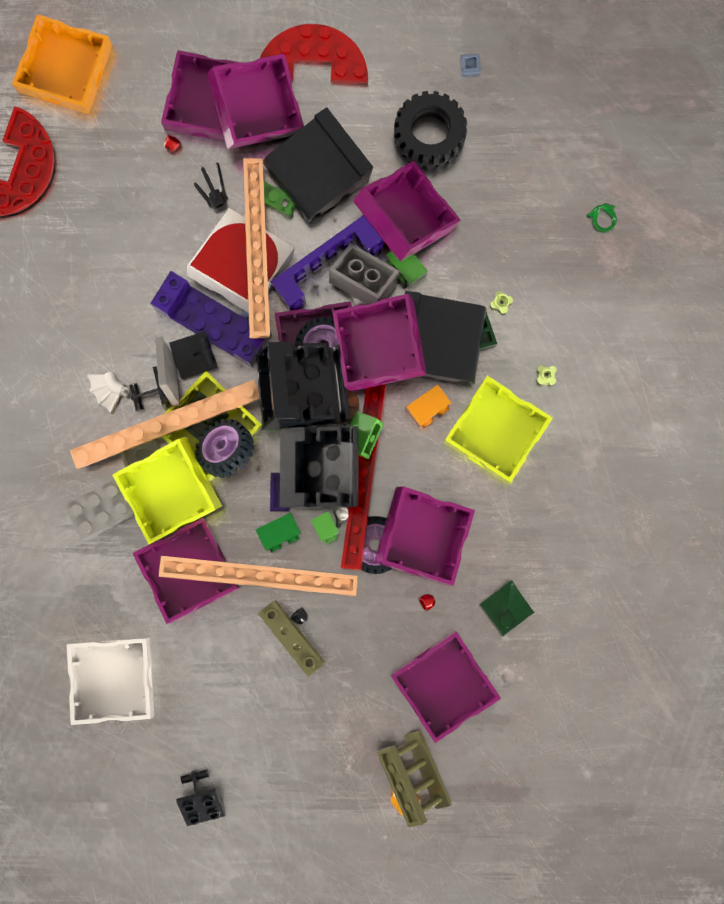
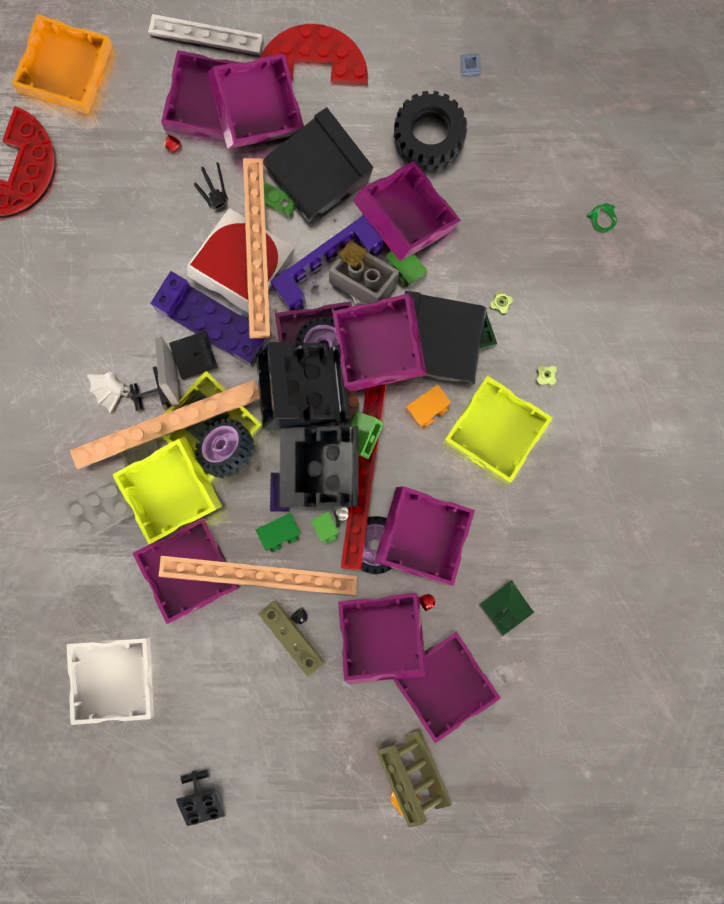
(205, 34): none -> white plate
(352, 254): none -> clear yellow plate
(382, 639): none -> magenta tile

